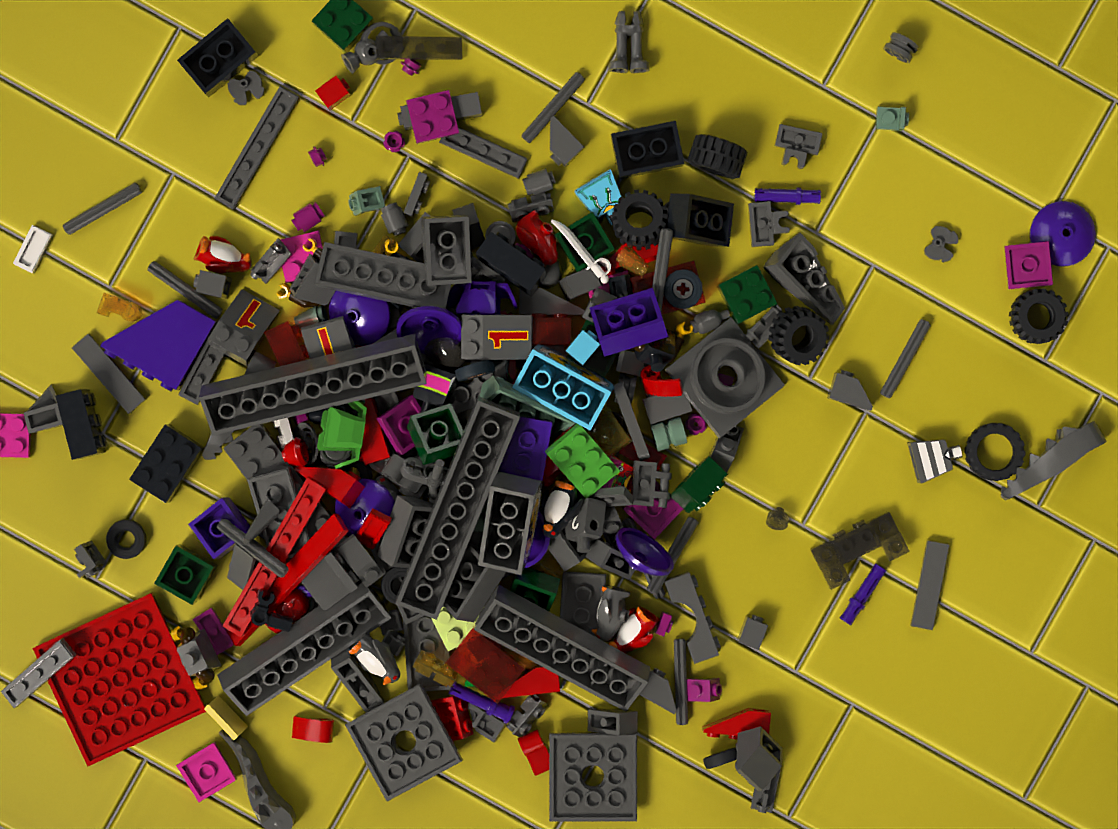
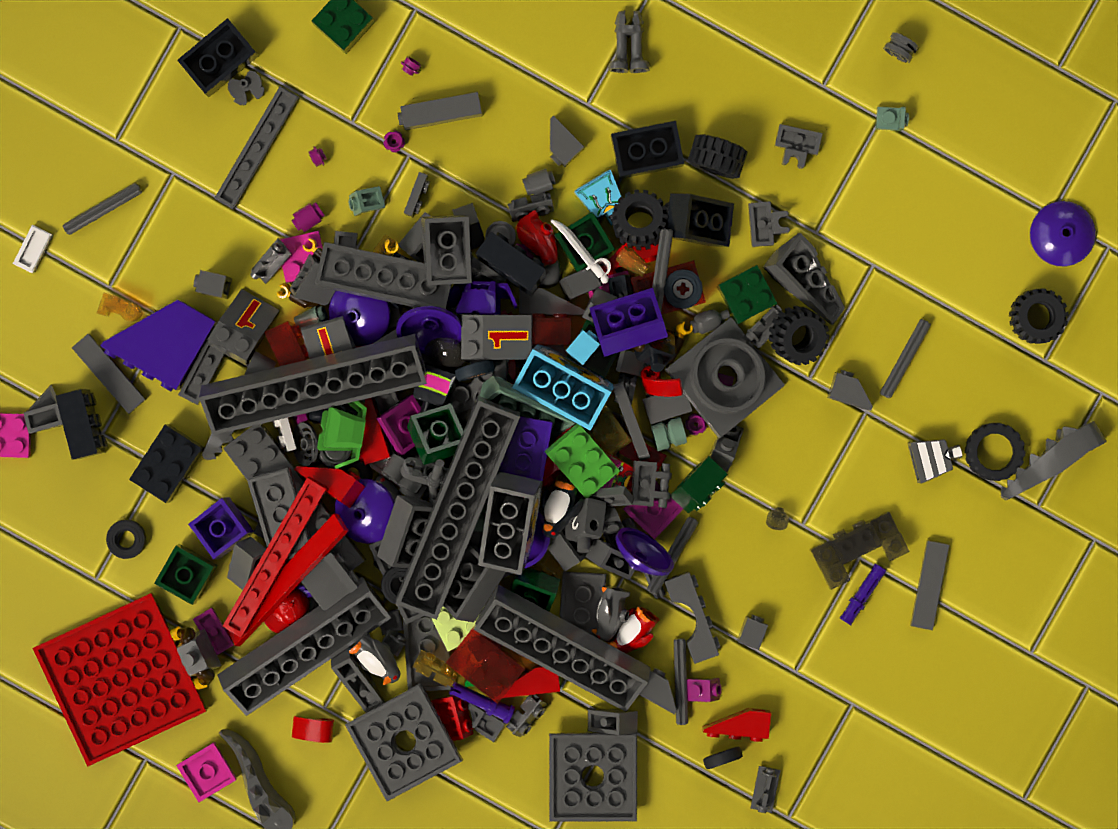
(38, 673): tile -> none
(90, 556): dark grey bracket -> none
(184, 289): dark grey axle -> none
(221, 256): animal -> none
(226, 717): light yellow tile -> none
(253, 548): dark grey axle -> none
(260, 615): black bar -> none
(265, 517): dark grey slope -> none
(296, 452): red cone -> none
(333, 92): red brick -> none
(359, 560): dark grey slope -> none
(366, 48): dark grey piece -> none
(373, 528): red tile -> none
(394, 219): dark grey brick -> none
(419, 48): clear smoke tile -> none
(432, 116): magenta plate -> none
(486, 152): dark grey tile -> none
(535, 751): red panel -> none
(553, 107): dark grey axle -> none
(664, 625): magenta plate -> none
(757, 757): dark grey slope -> none
(787, 195): dark purple pin -> none
(936, 250): dark grey piece -> none
(1028, 265): magenta plate -> none

